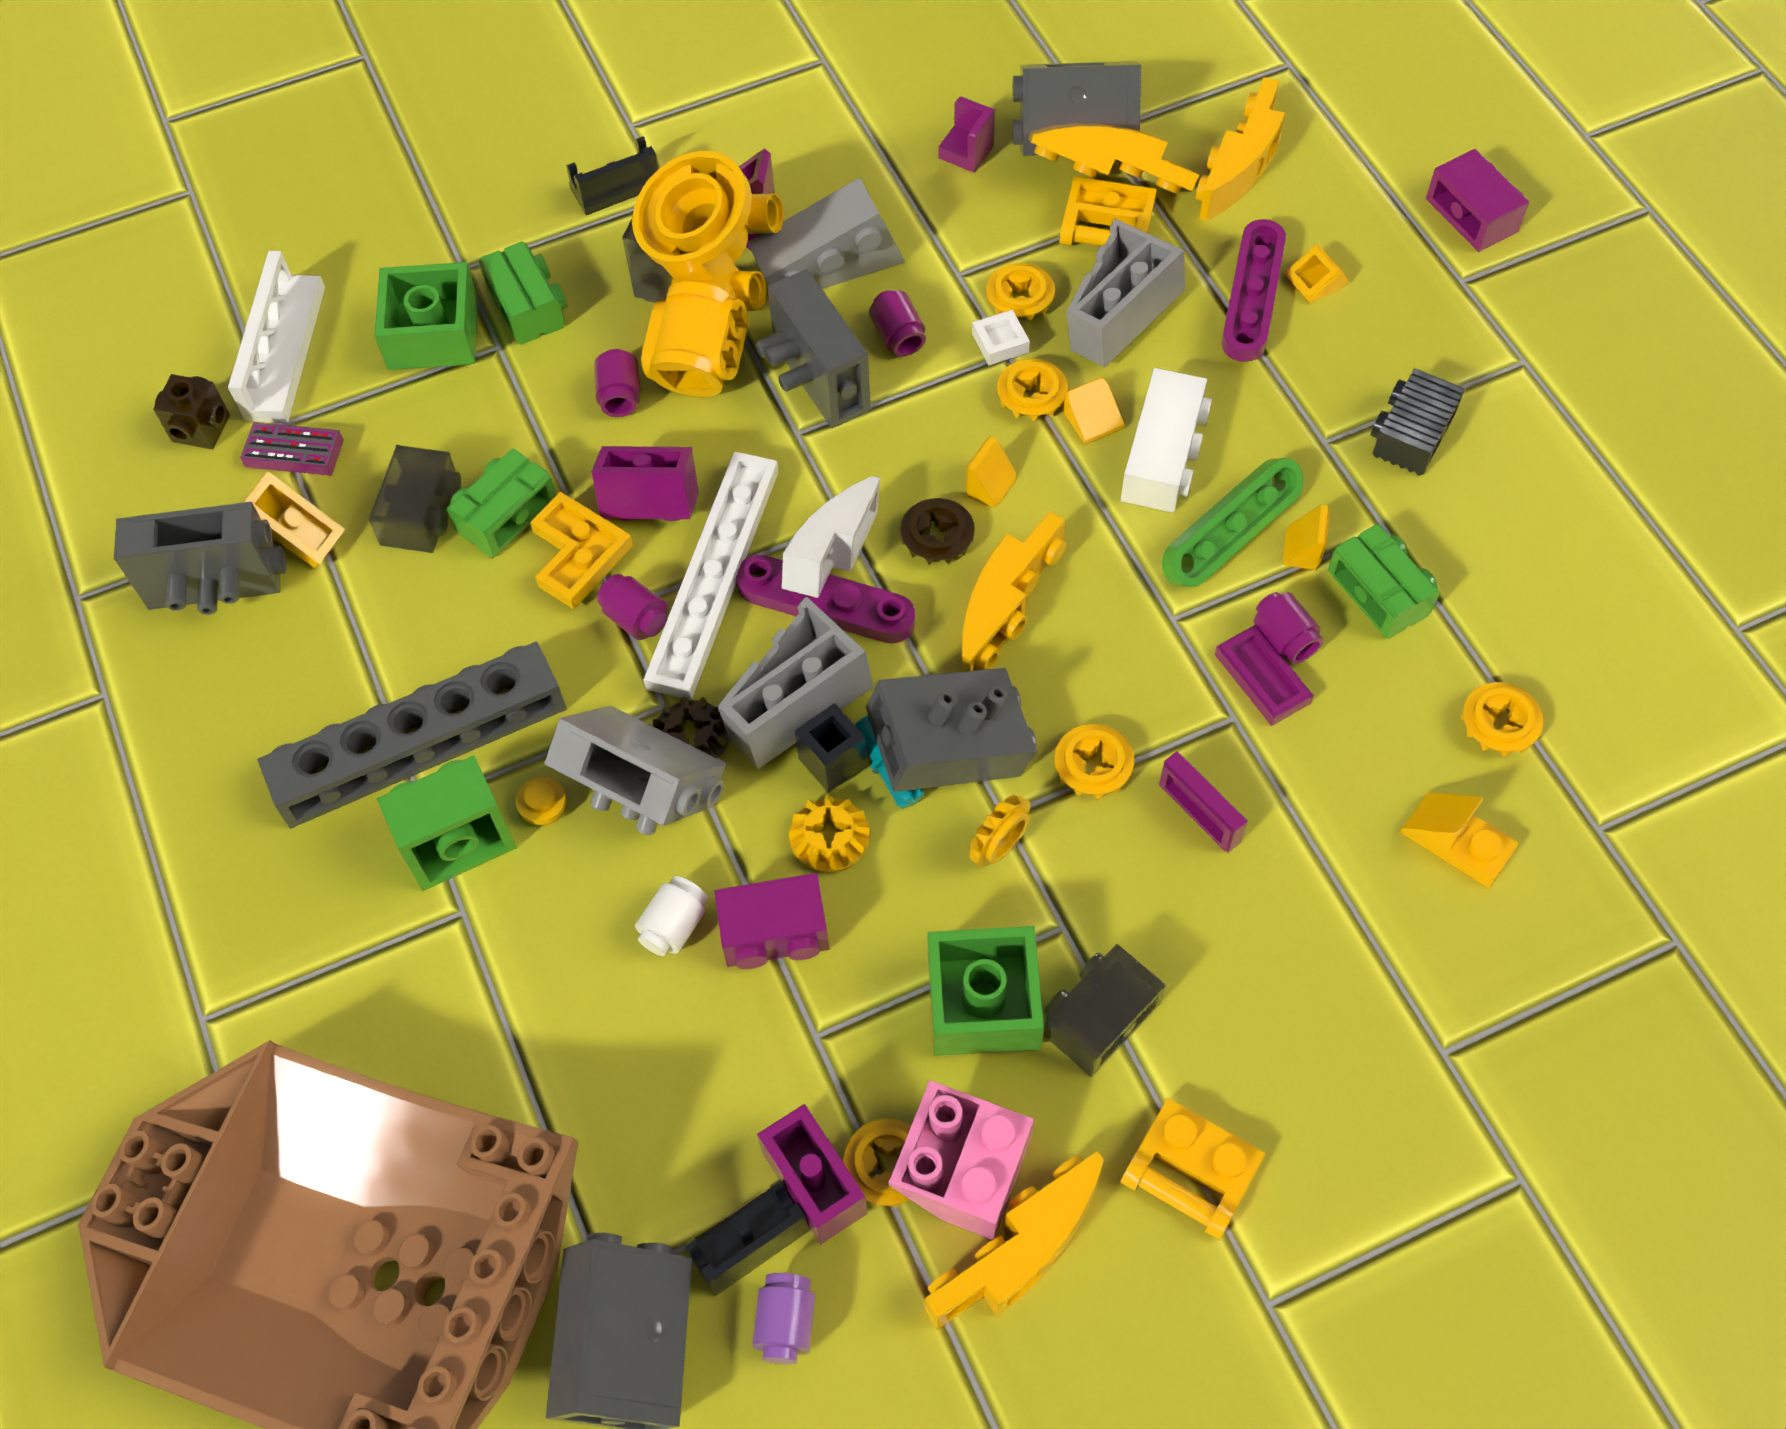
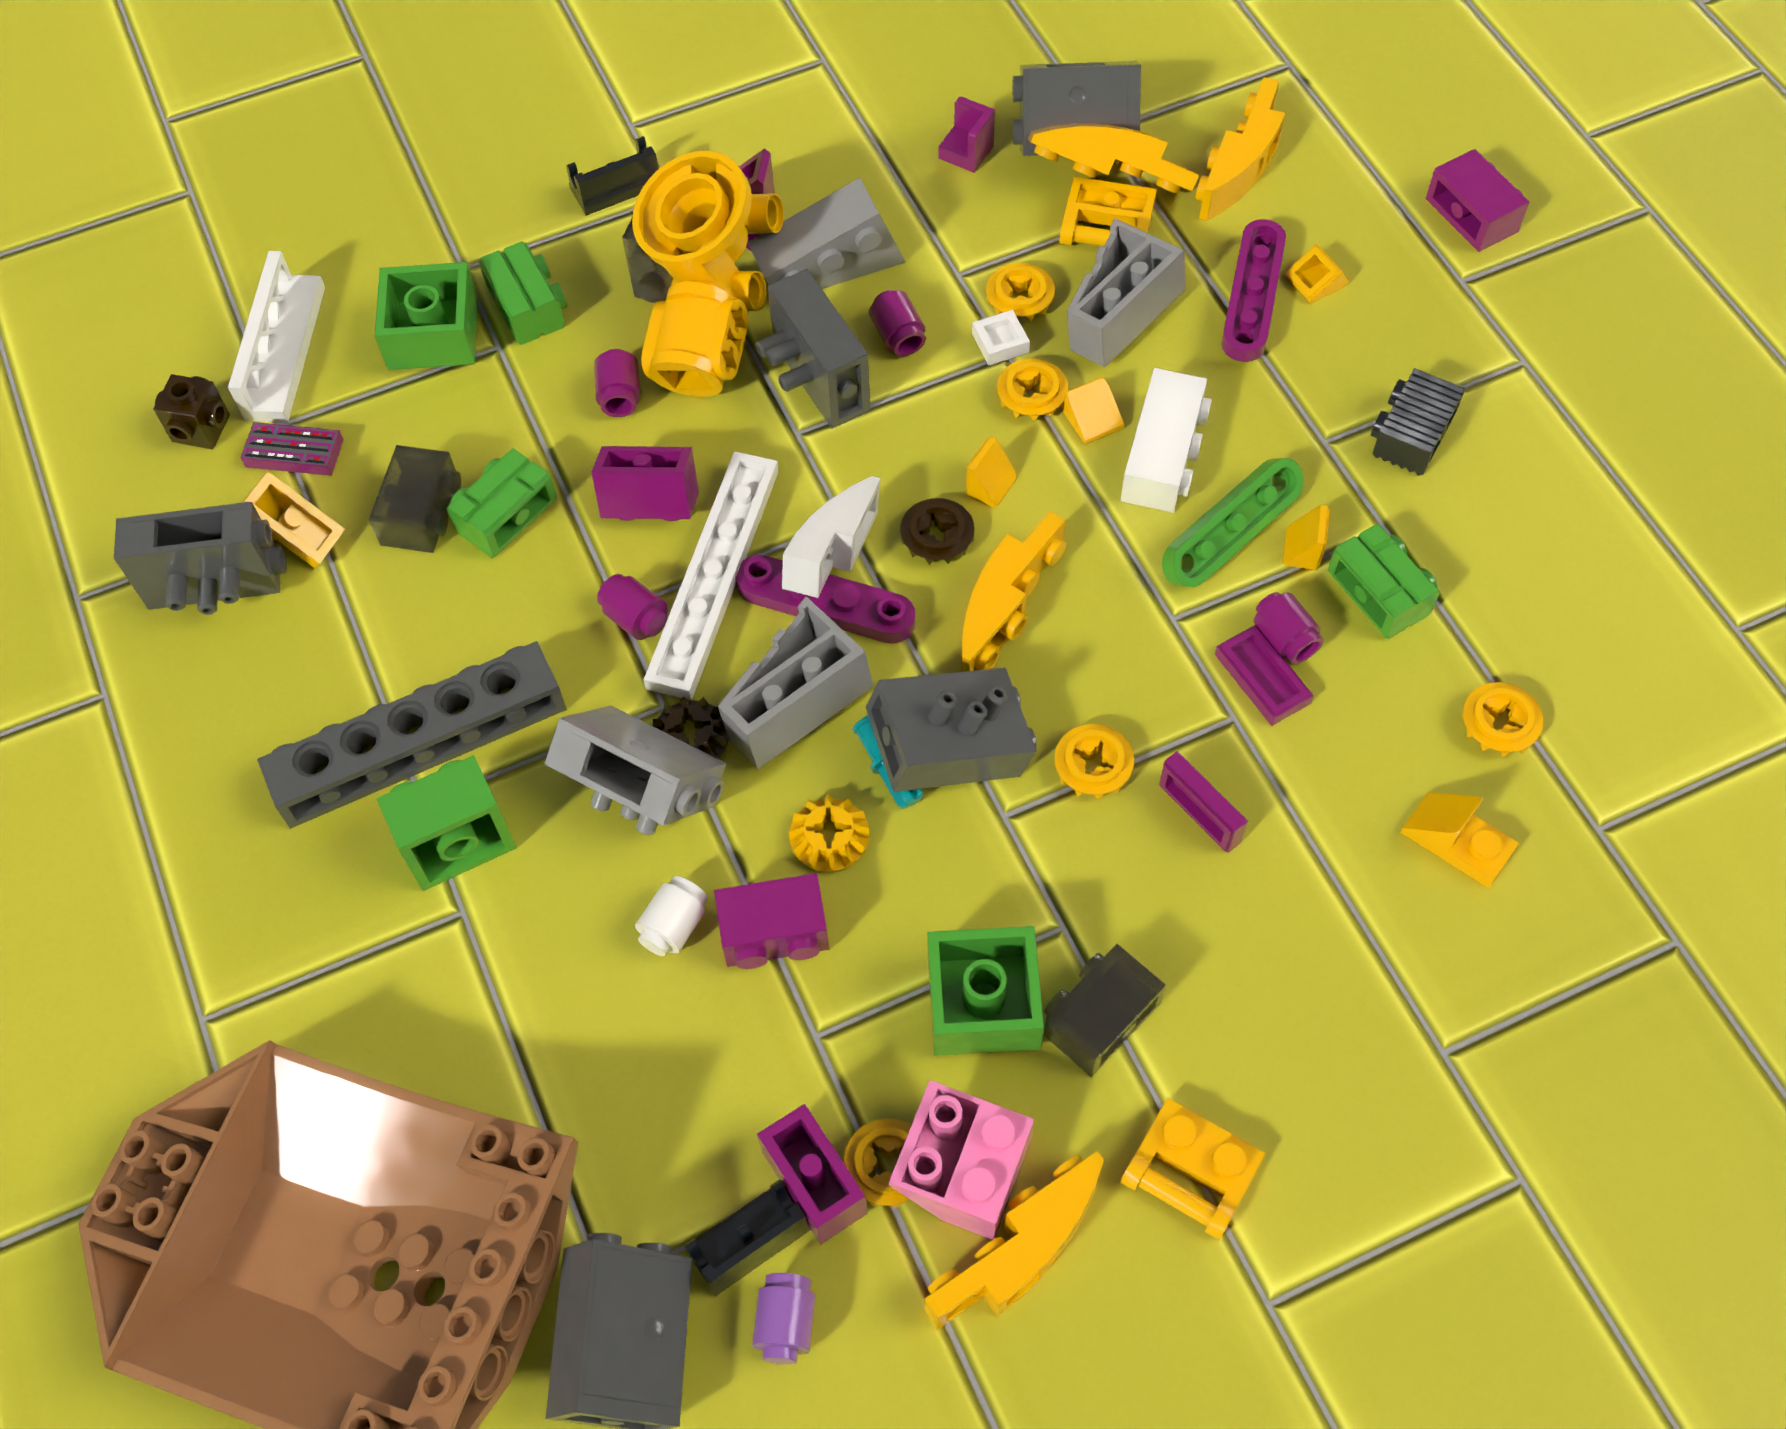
(541, 801): yellow plate -> none
(586, 545): yellow plate -> none
(831, 747): black brick -> none
(1000, 831): yellow gear -> none

